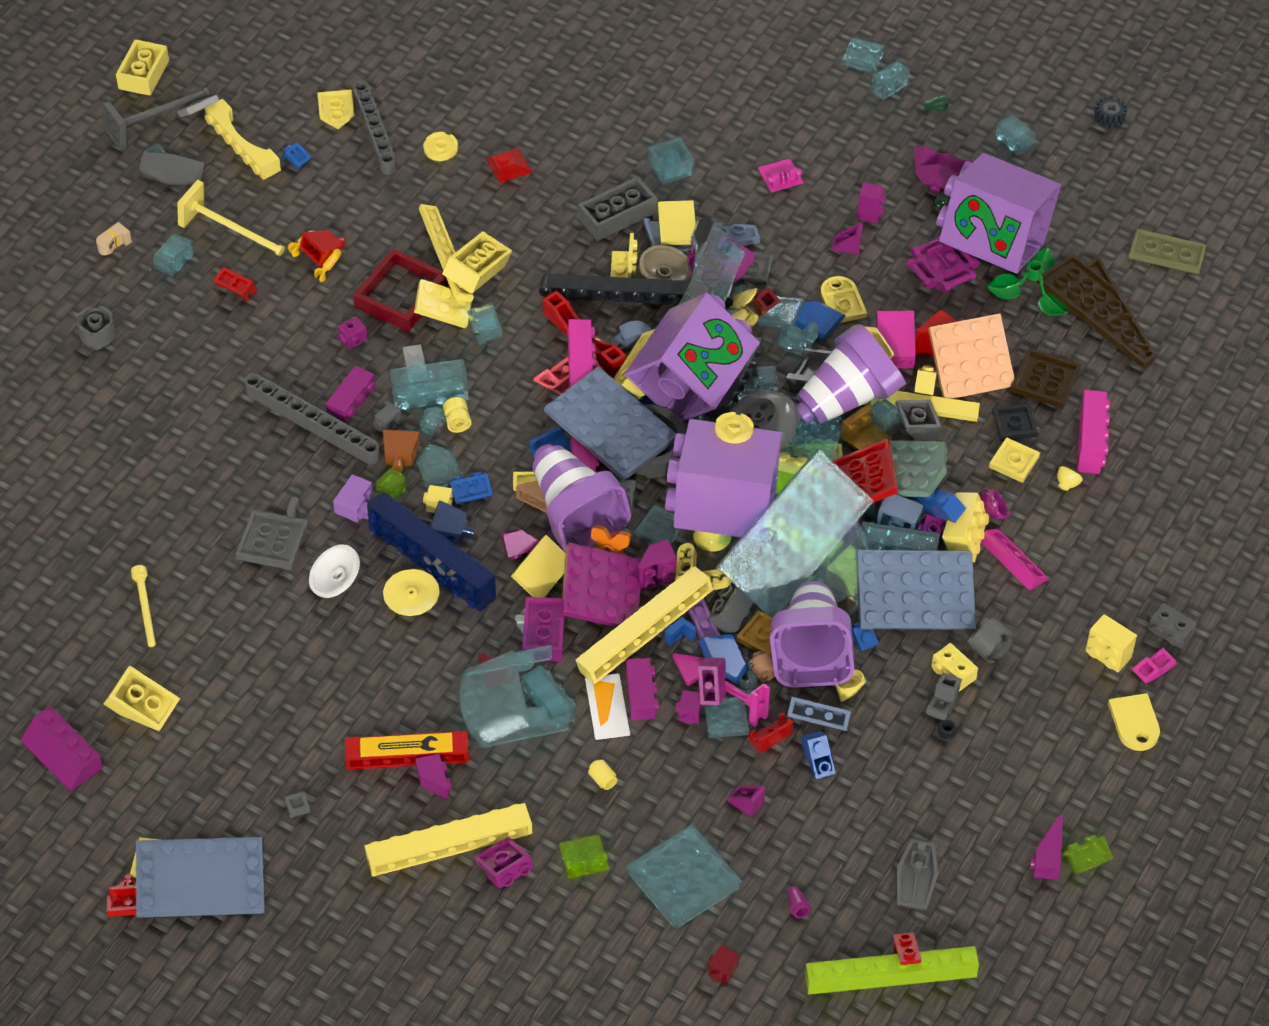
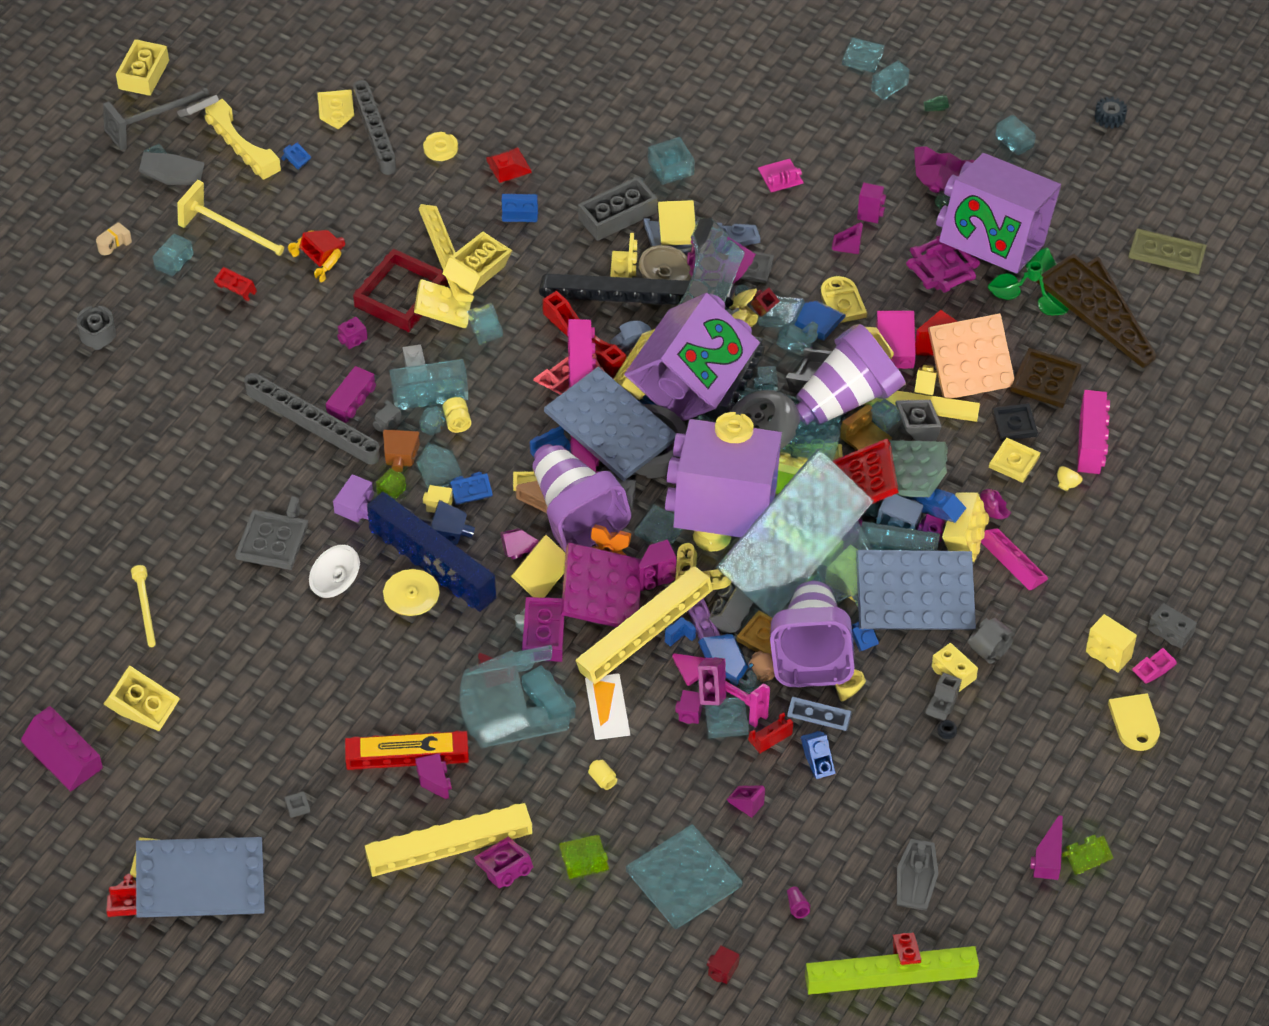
(519, 207): none -> blue bracket
(641, 689): magenta brick -> none

